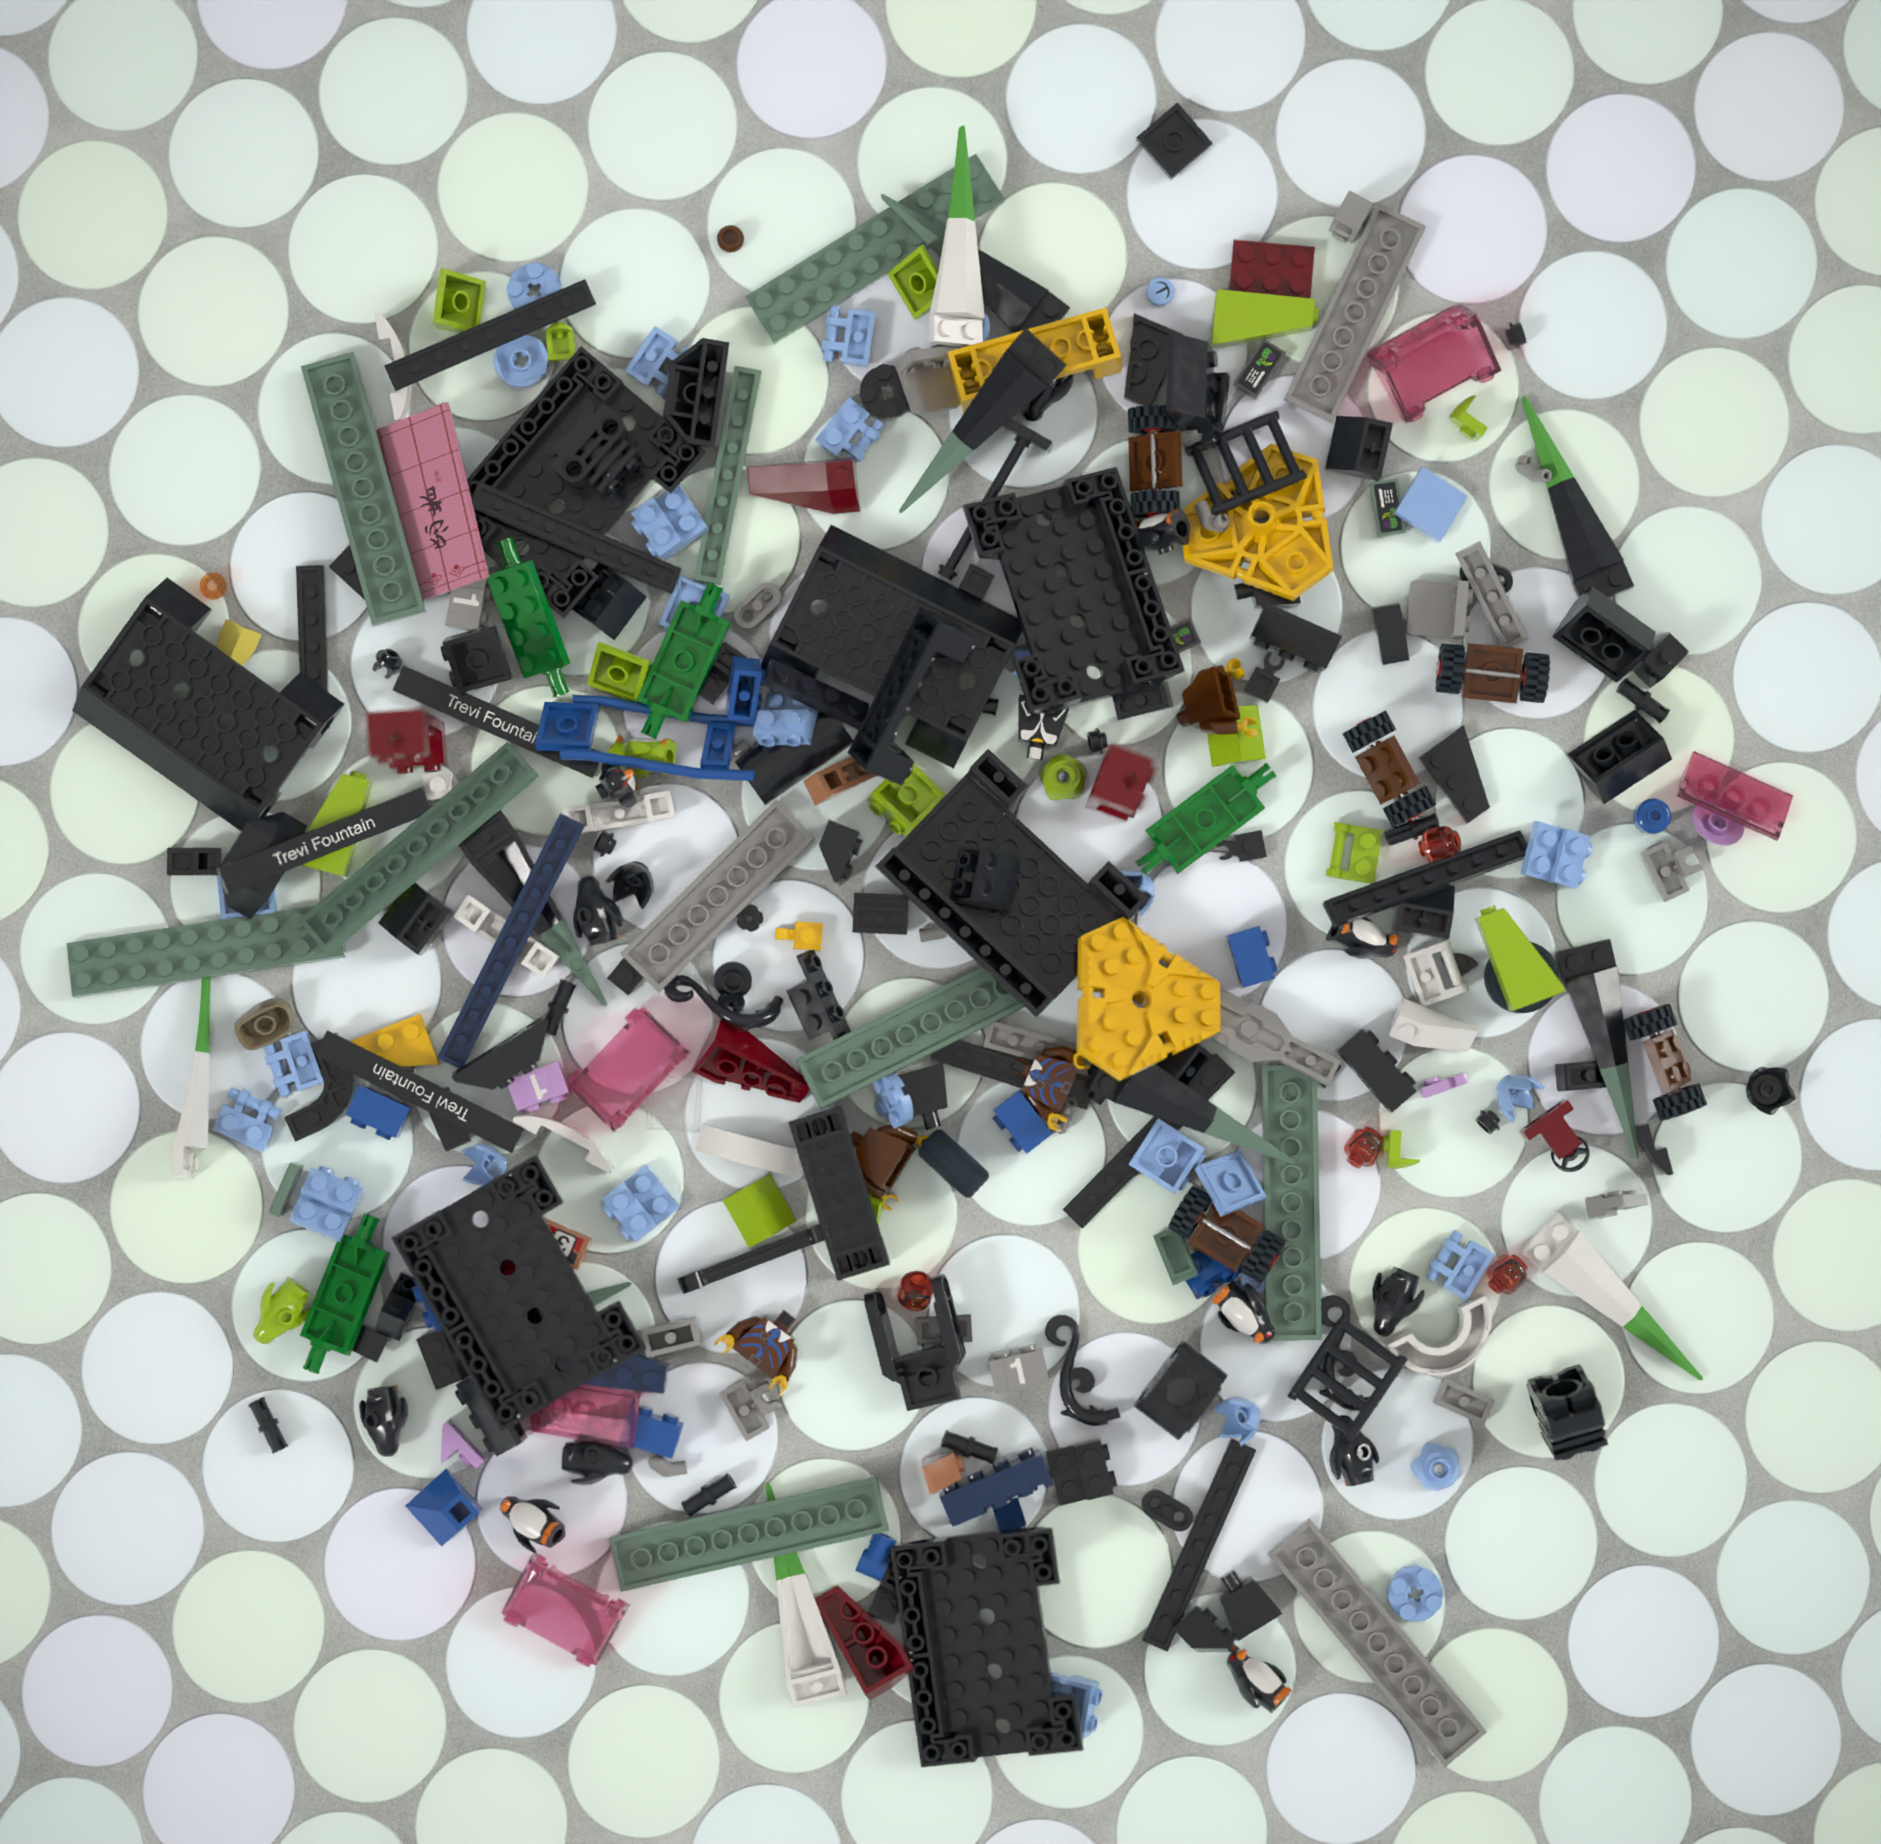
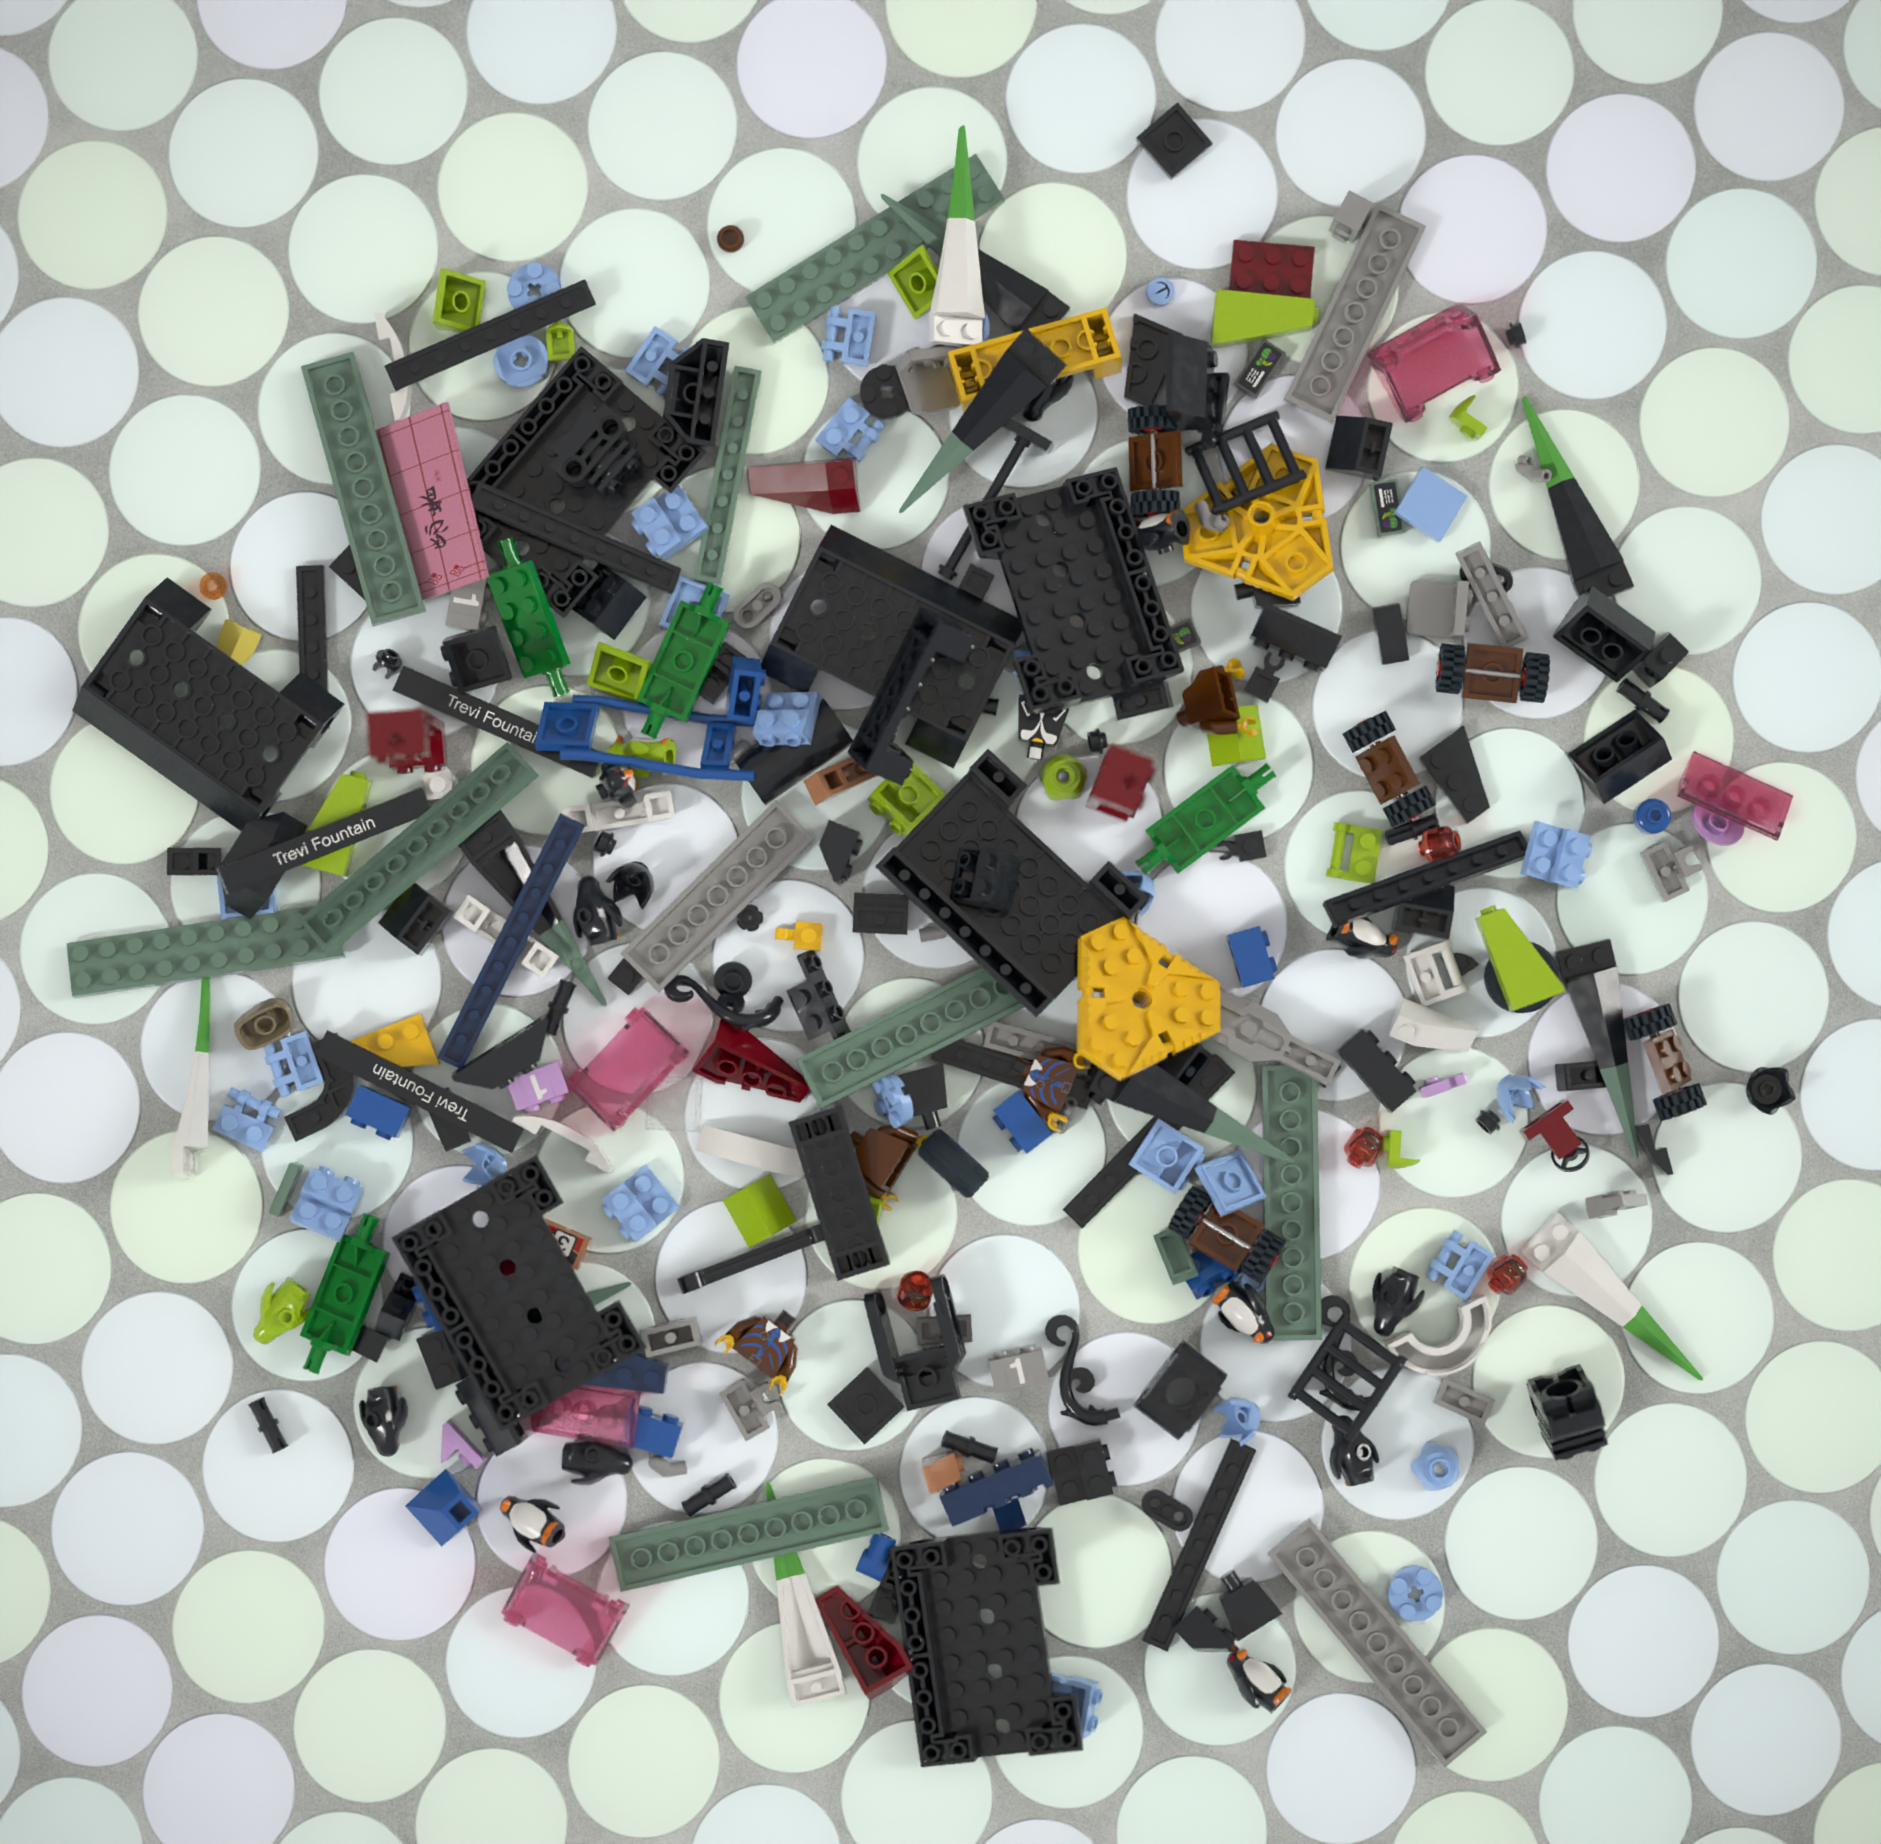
(815, 694): black plate -> none
(865, 1405): none -> black plate

